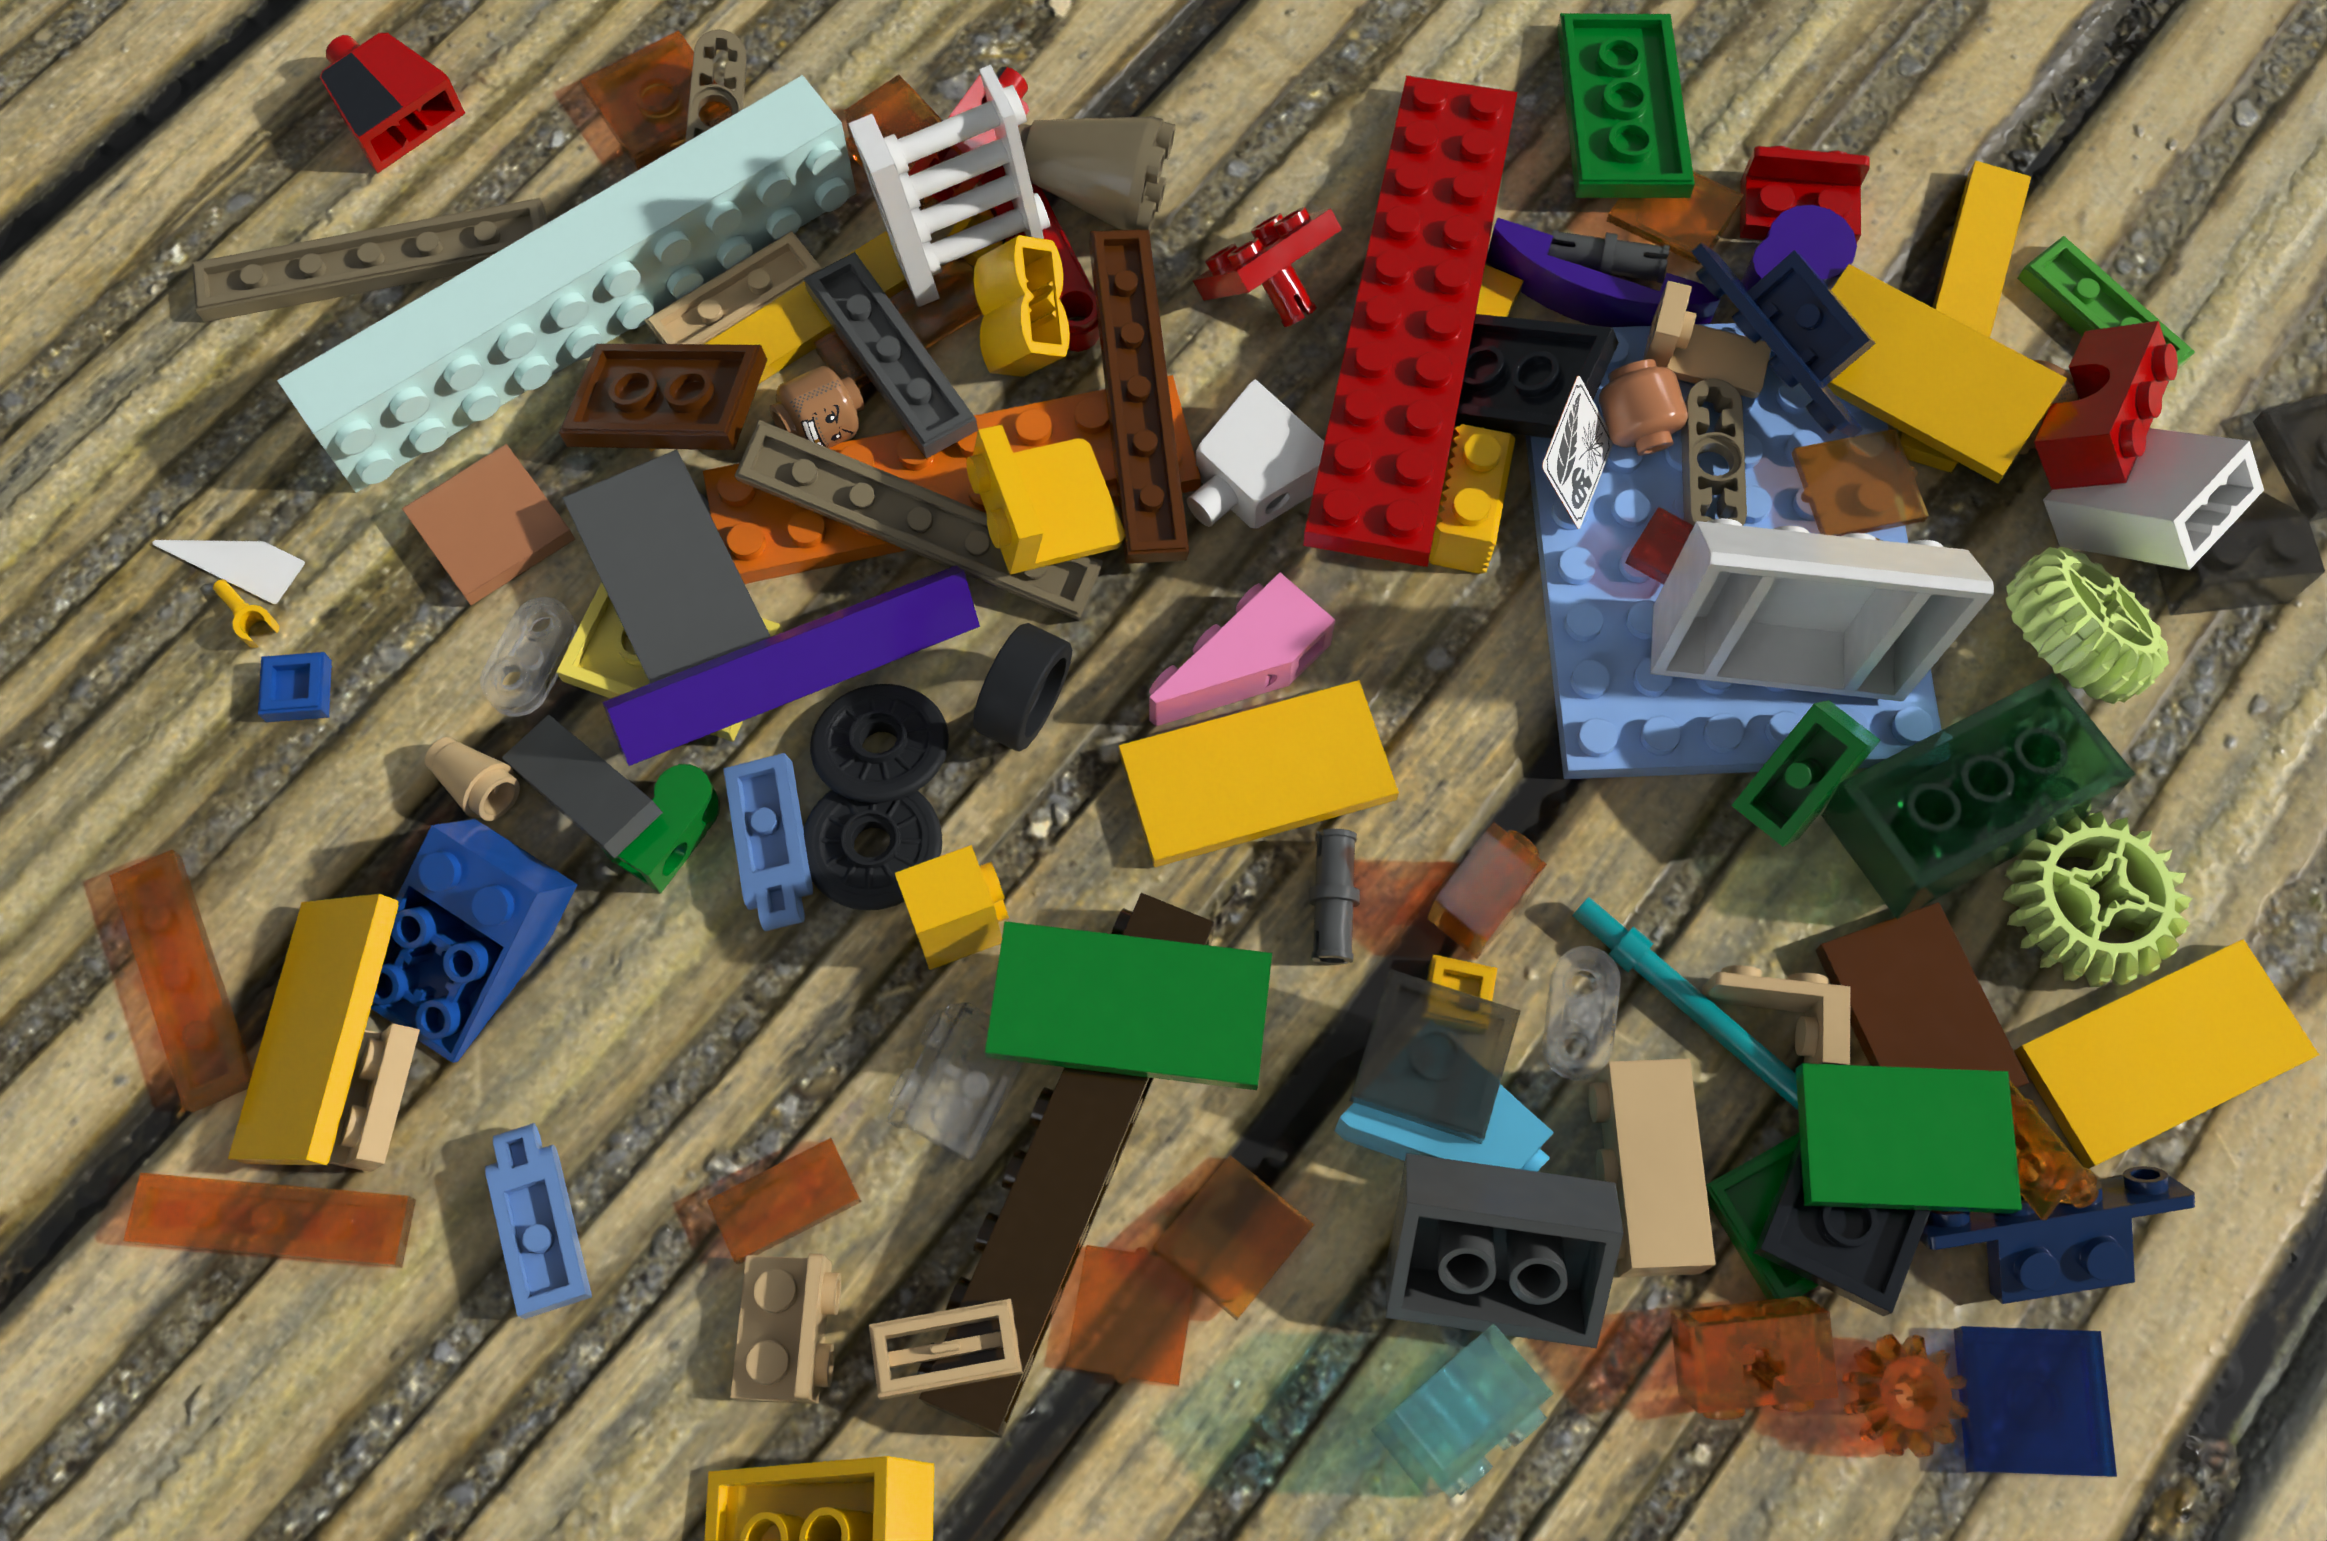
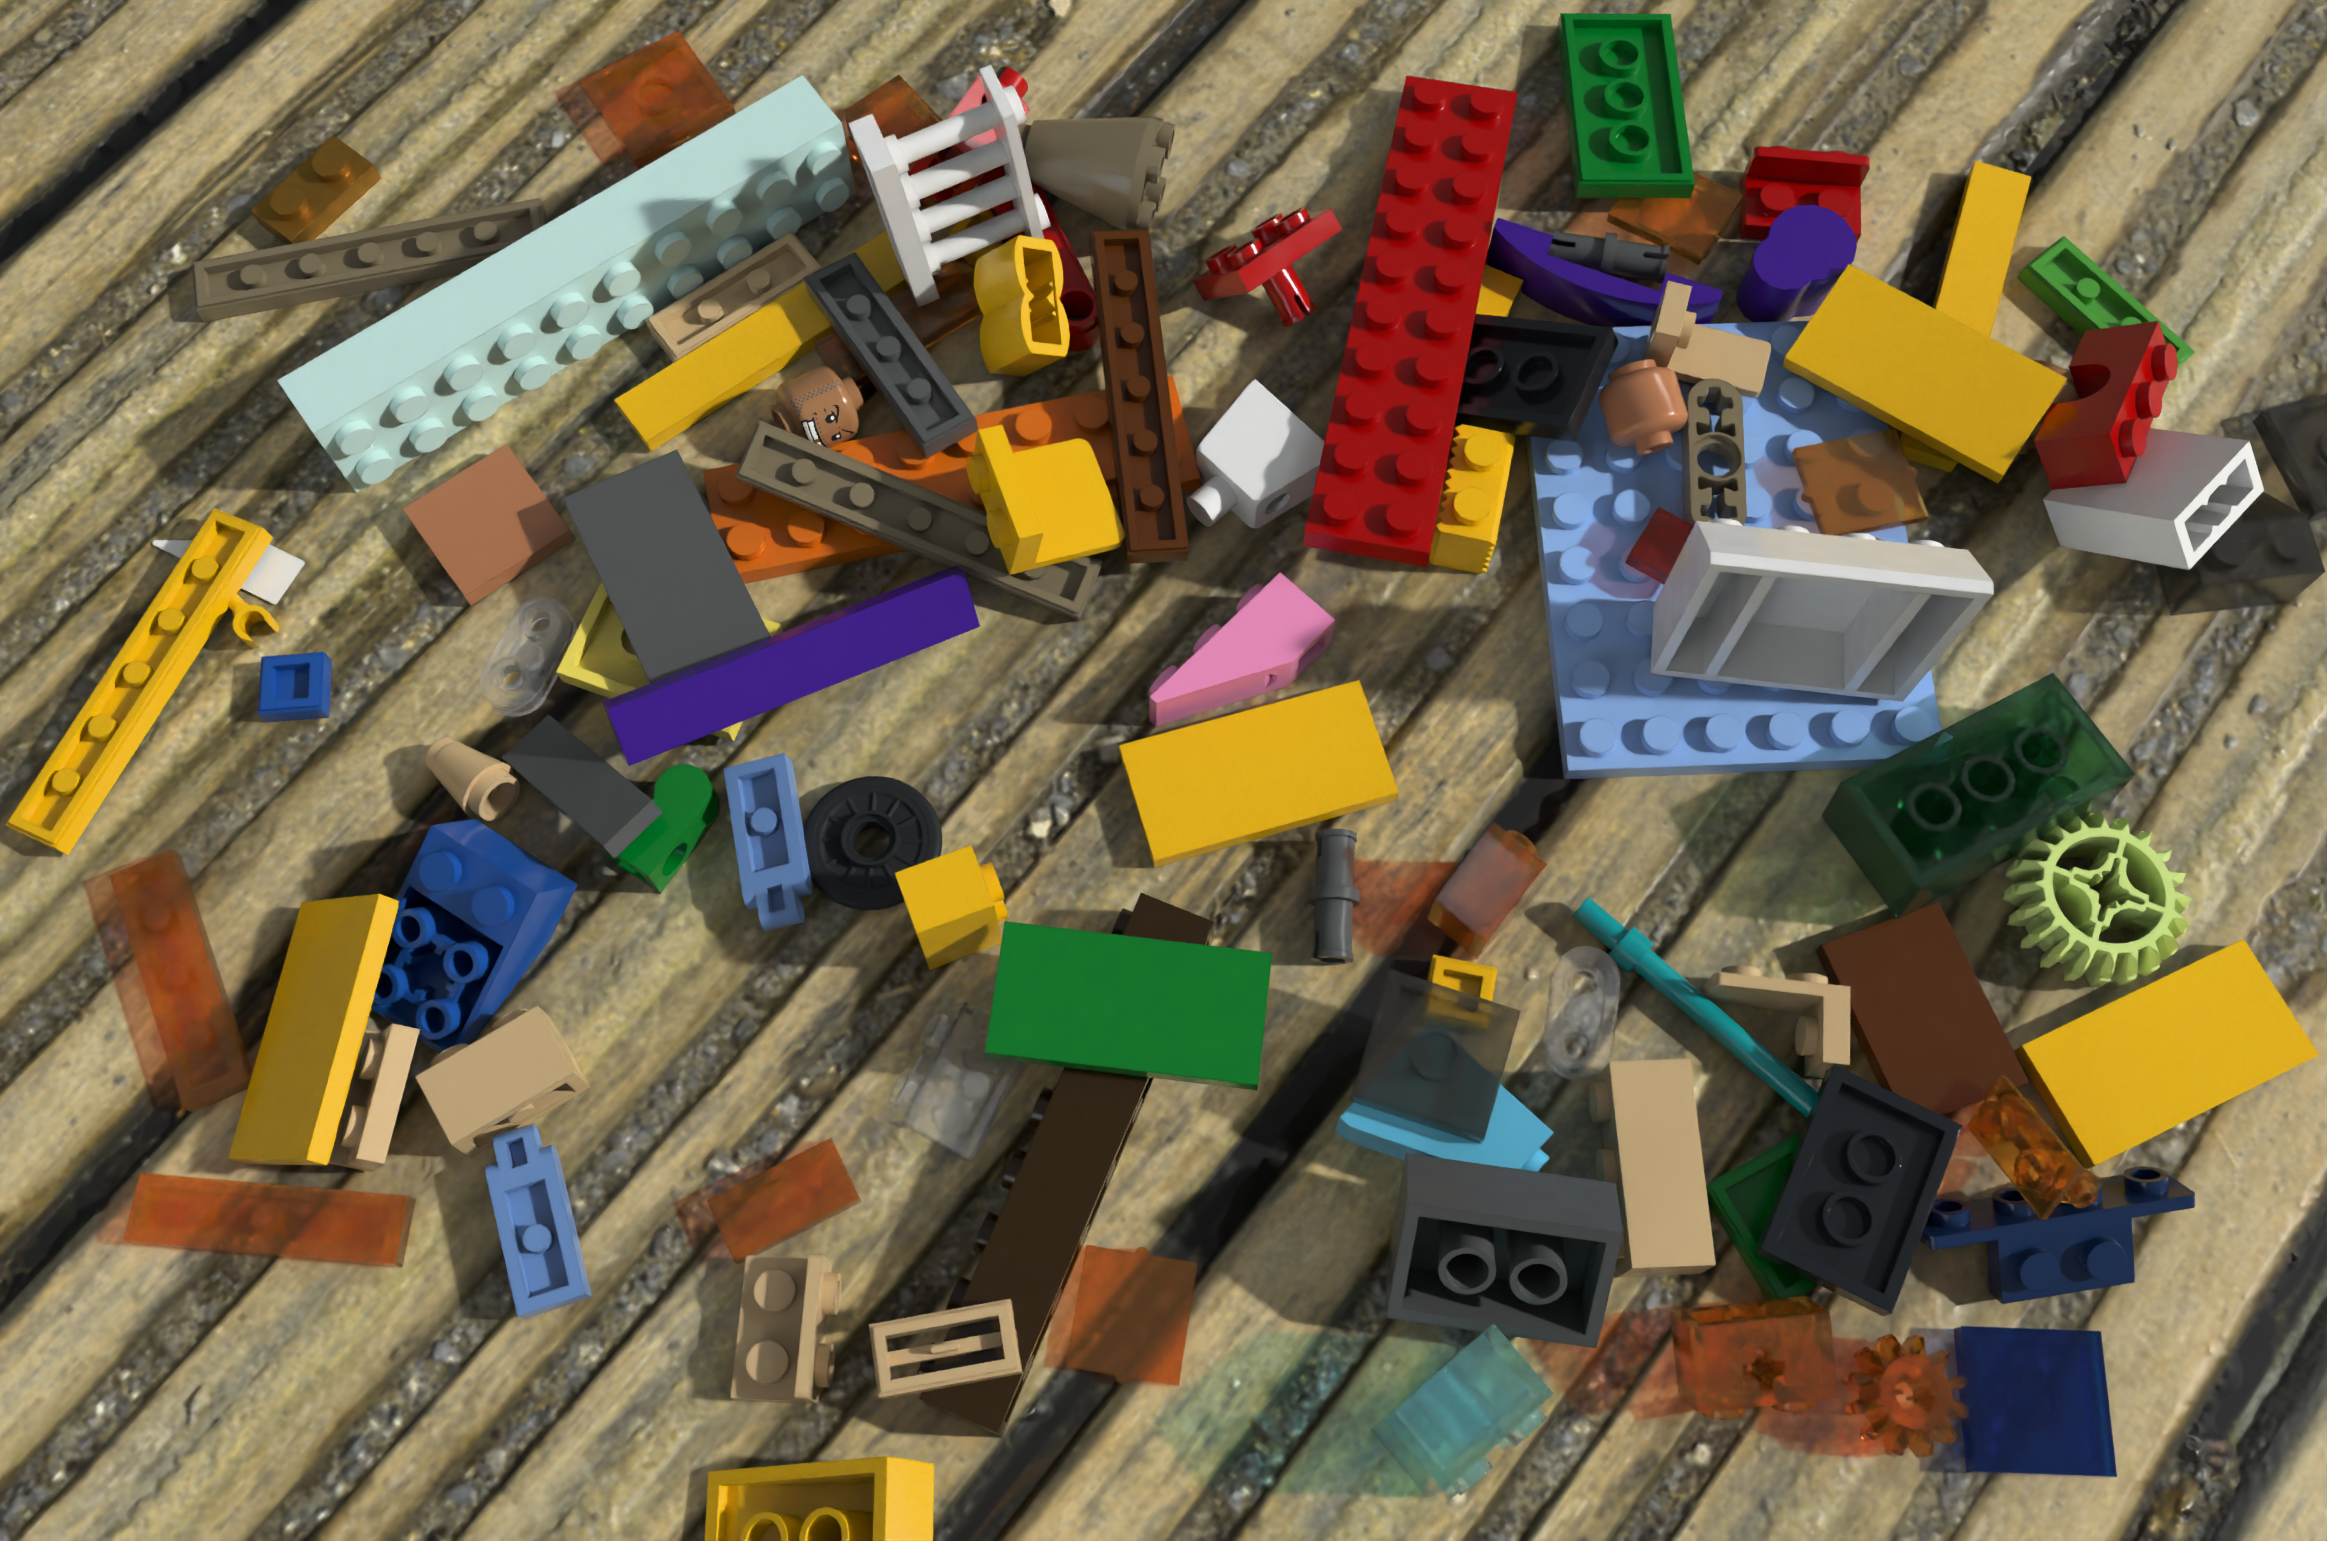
(139, 682): none -> yellow tile
(316, 193): none -> pearl gold plate
(388, 96): red torso -> none
(501, 1080): none -> tan brick
(664, 396): reddish brown tile -> none
(704, 74): dark tan beam -> none
(887, 775): black wheel -> none
(1022, 686): black tyre -> none
(1233, 1237): clear orange piece -> none
(1577, 452): white sticker -> none
(1800, 323): dark blue bracket -> none
(1805, 772): green brick -> none
(1907, 1138): green tile -> none
(2087, 625): yellowish green gear -> none

